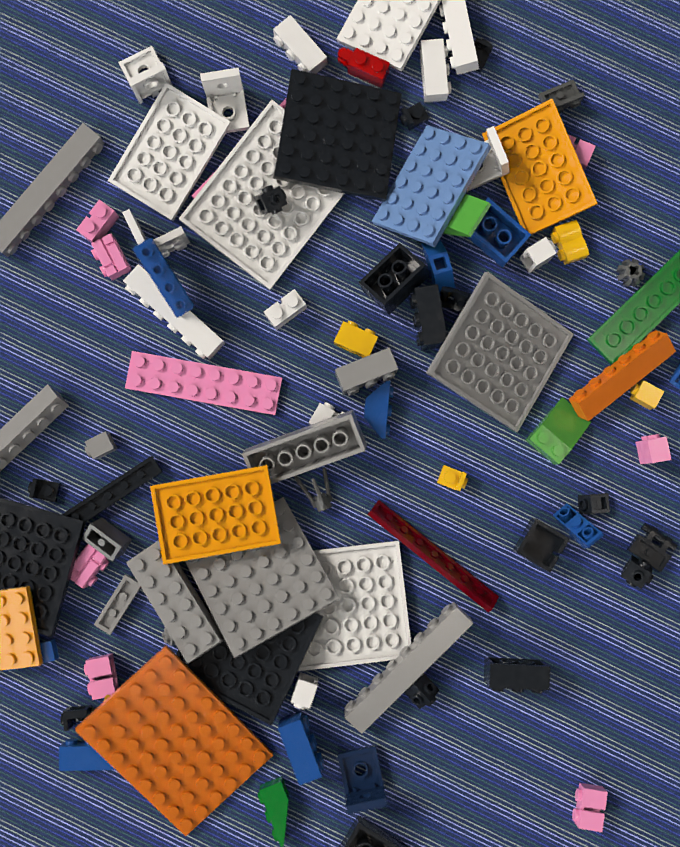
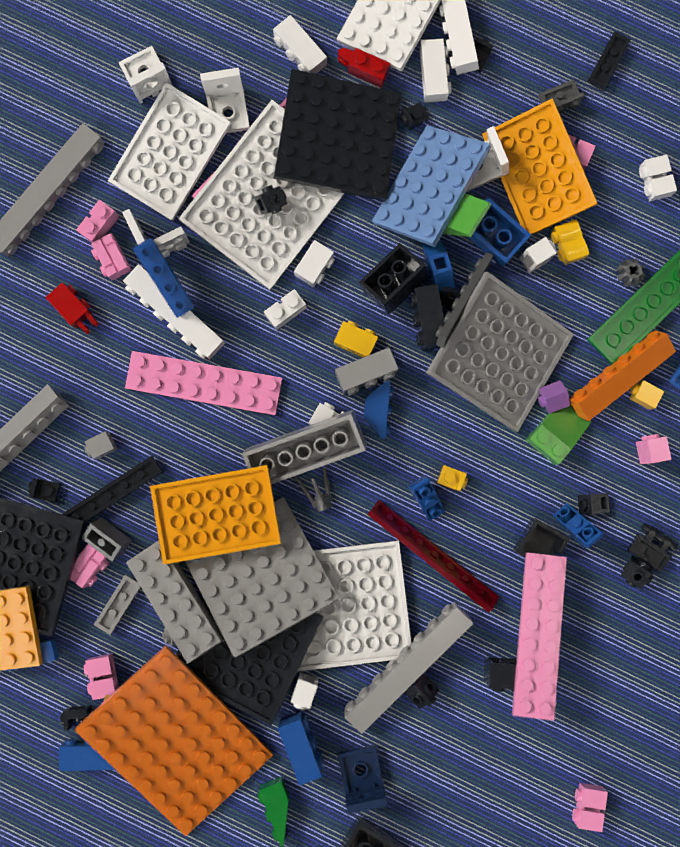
(70, 307): none -> red hinge
(314, 263): none -> white piece
(426, 497): none -> blue slope
(481, 266): none -> dark grey plate
(539, 636): none -> bright pink plate
(554, 397): none -> medium lavender brick
(608, 60): none -> black plate
(656, 181): none -> white piece

